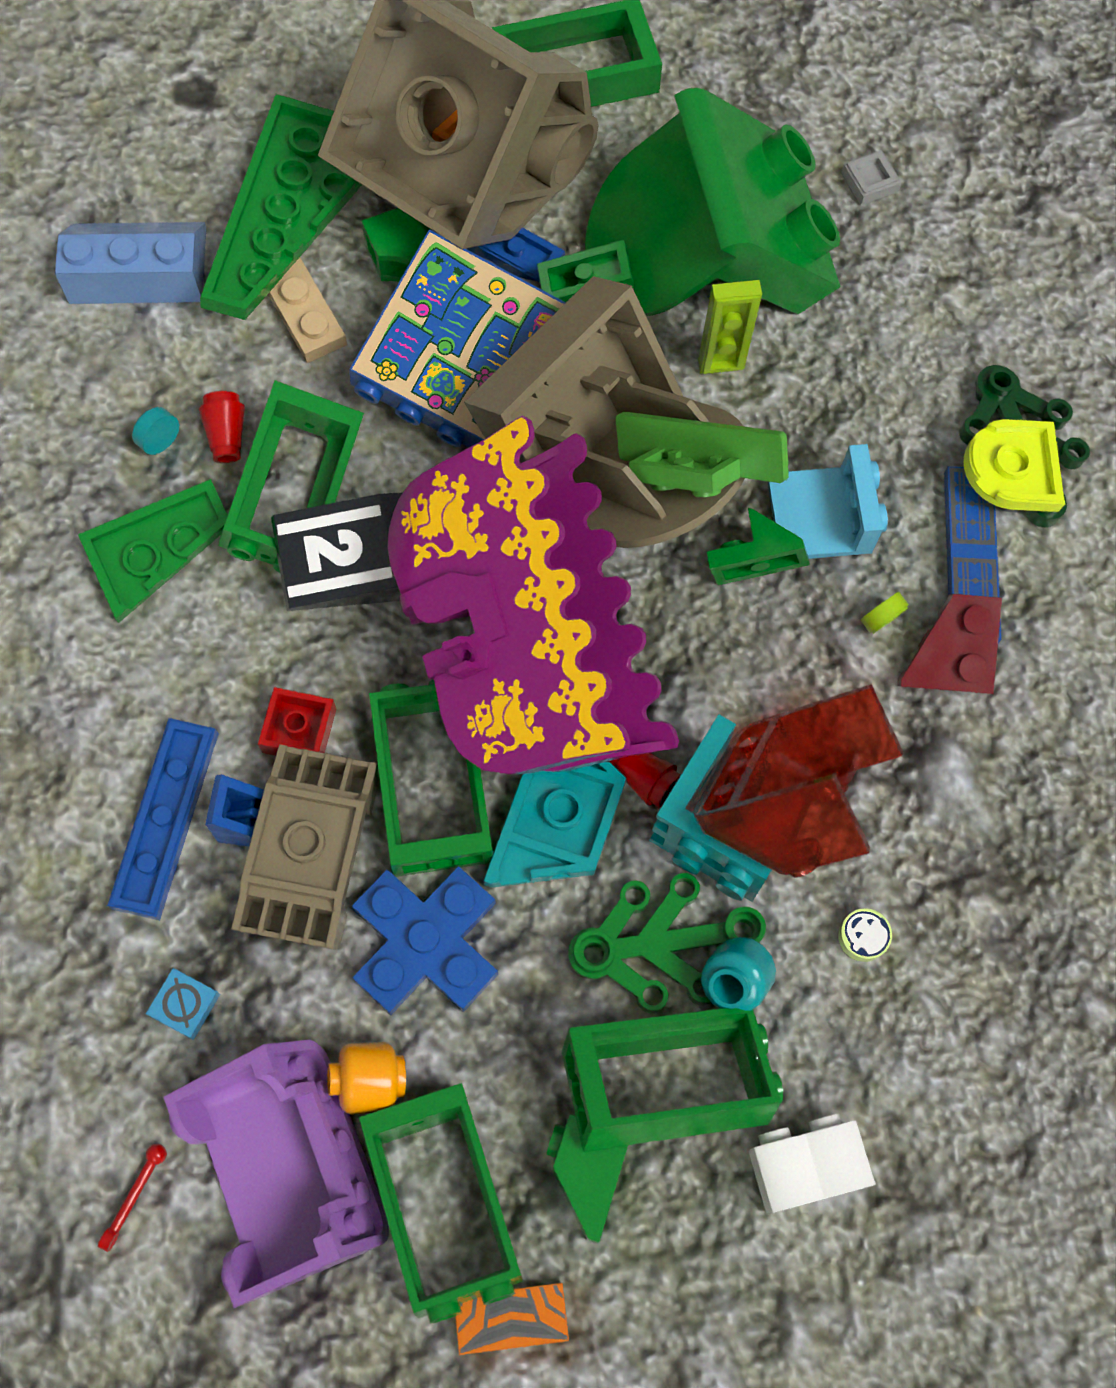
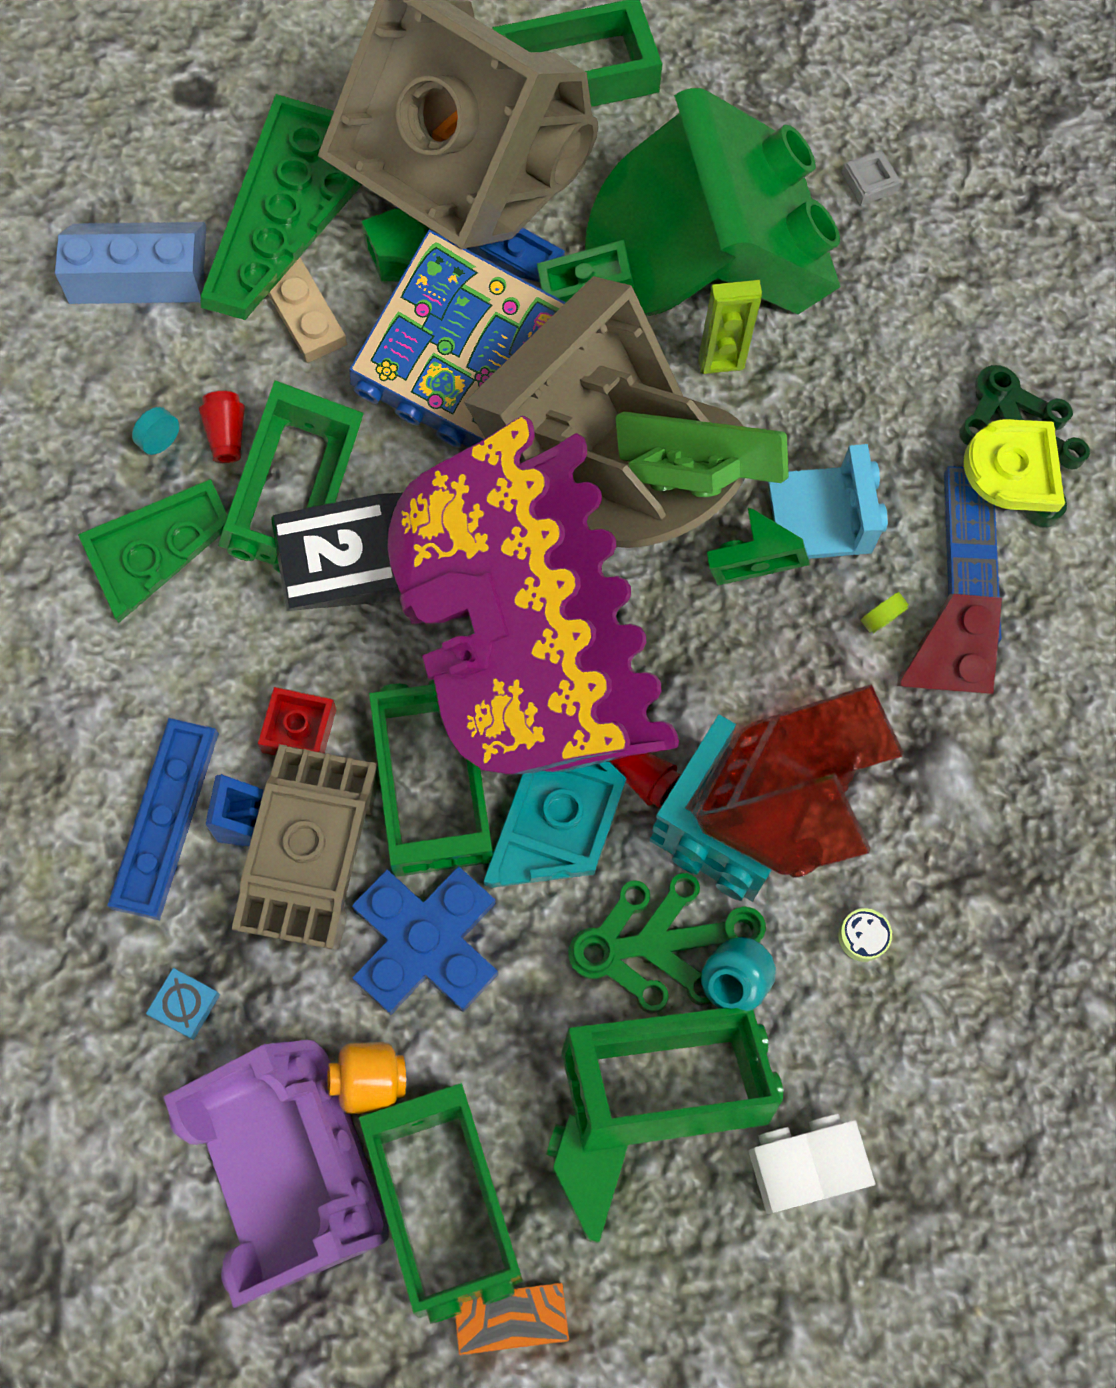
(155, 1155): red hinge -> none

